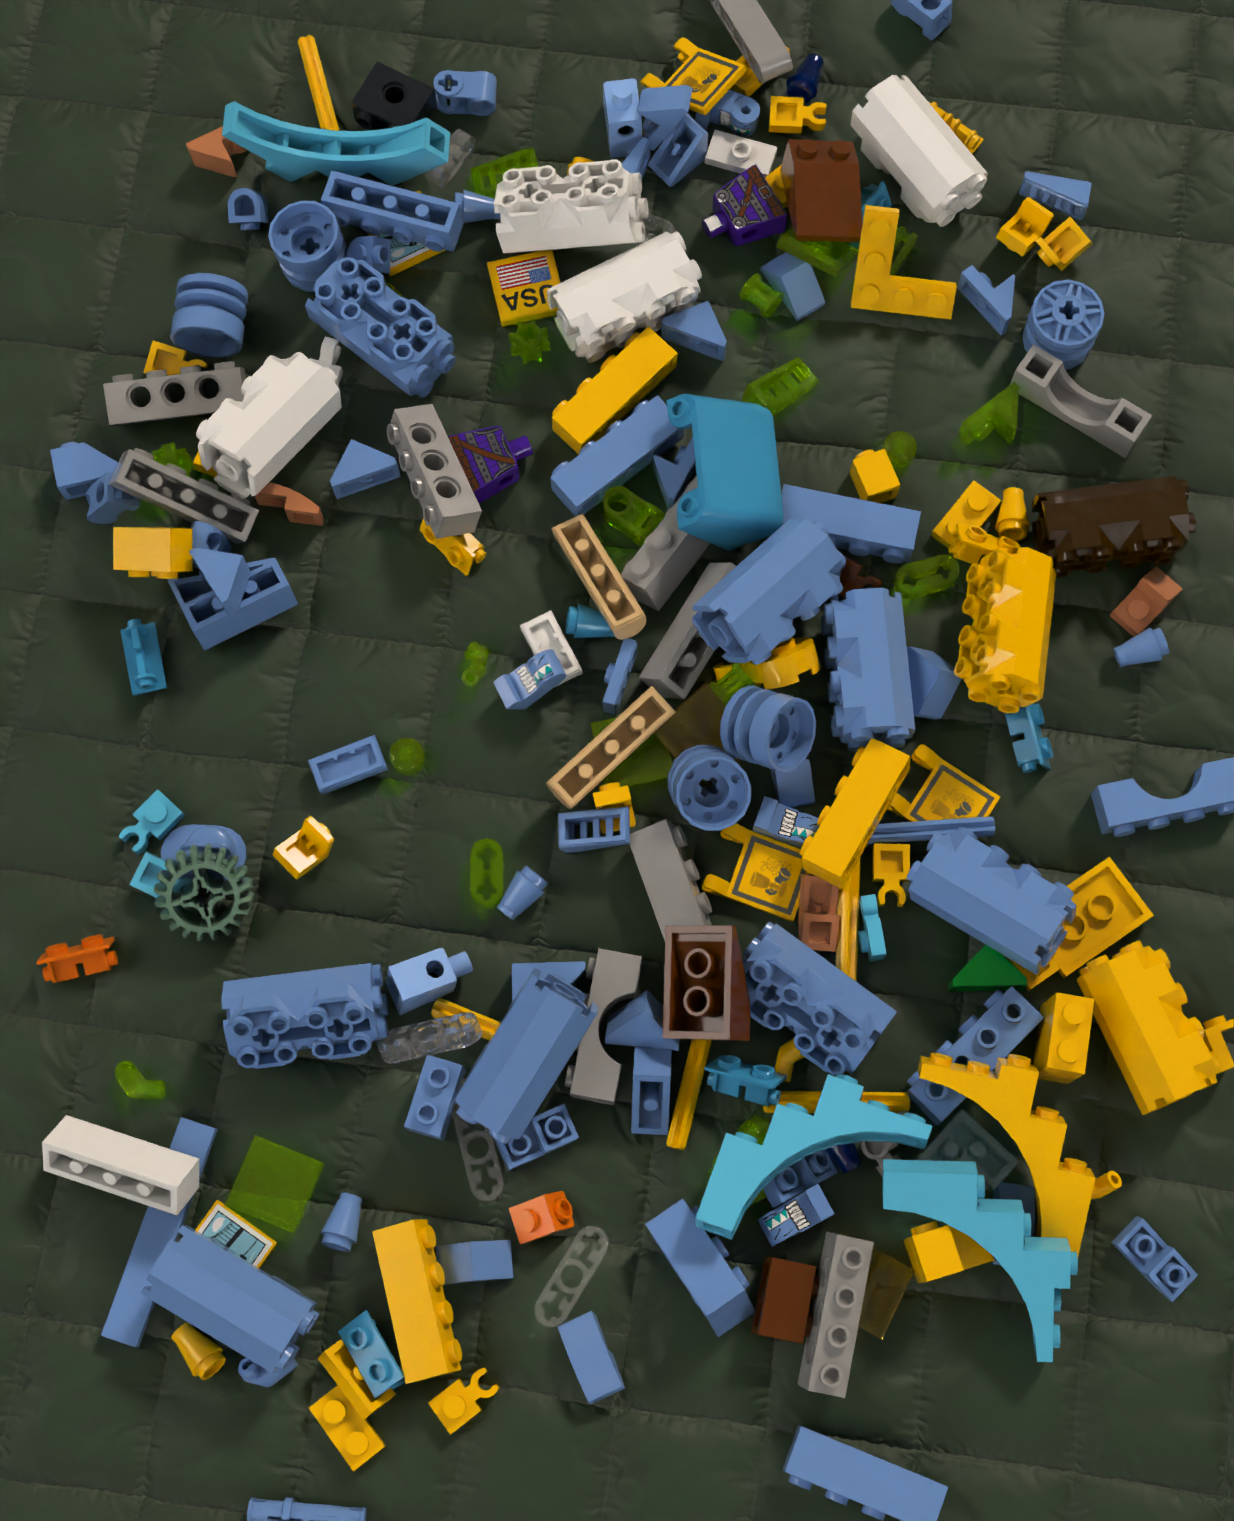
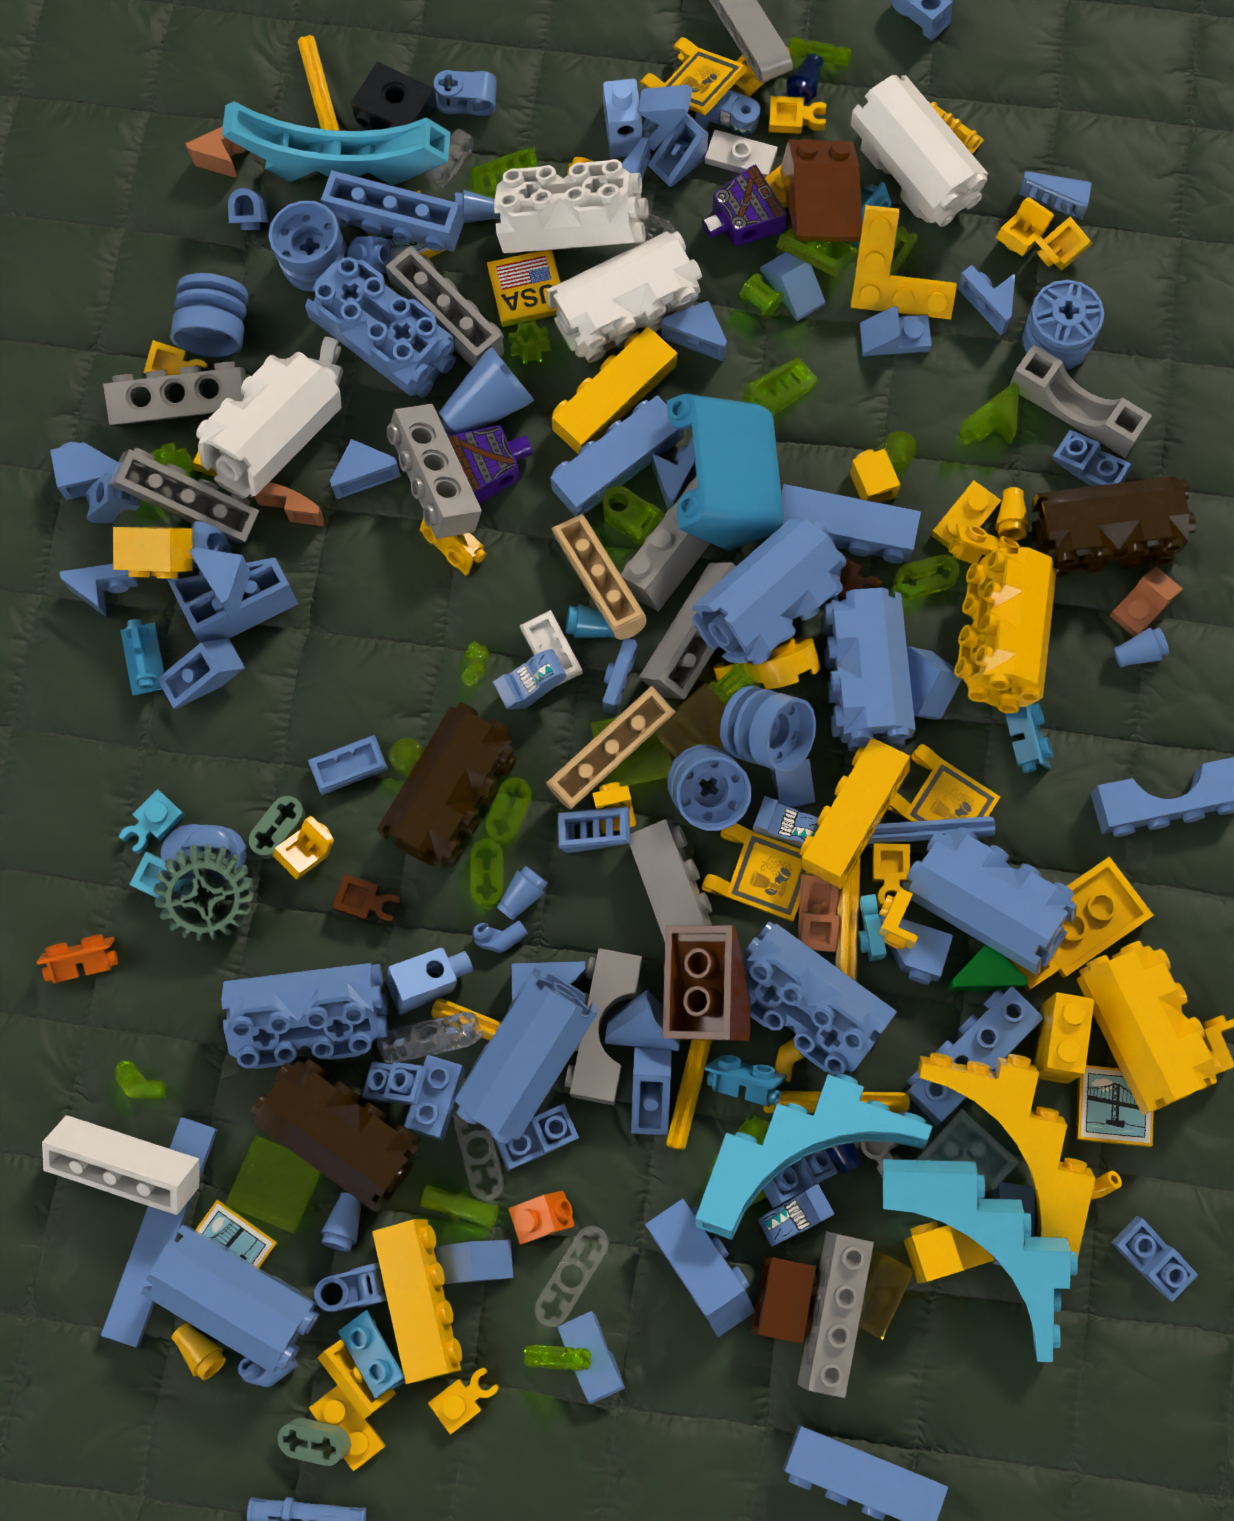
(92, 582): none -> medium blue slope
(201, 672): none -> medium blue slope
(270, 822): none -> sand green beam
(314, 1449): none -> sand green beam
(336, 1132): none -> dark brown brick
(355, 1288): none -> medium blue piece
(360, 898): none -> reddish brown plate
(394, 1083): none -> medium blue slope
(418, 280): none -> light grey brick
(448, 787): none -> dark brown brick
(459, 1206): none -> clear neon green pin
(484, 396): none -> medium blue cone
(498, 940): none -> medium blue arm
(501, 807): none -> clear neon green beam
(557, 1357): none -> clear neon green axle
(827, 51): none -> clear neon green axle
(893, 334): none -> medium blue slope
(893, 911): none -> yellow bracket
(927, 956): none -> medium blue slope
(1088, 462): none -> medium blue slope
(1109, 1110): none -> tile

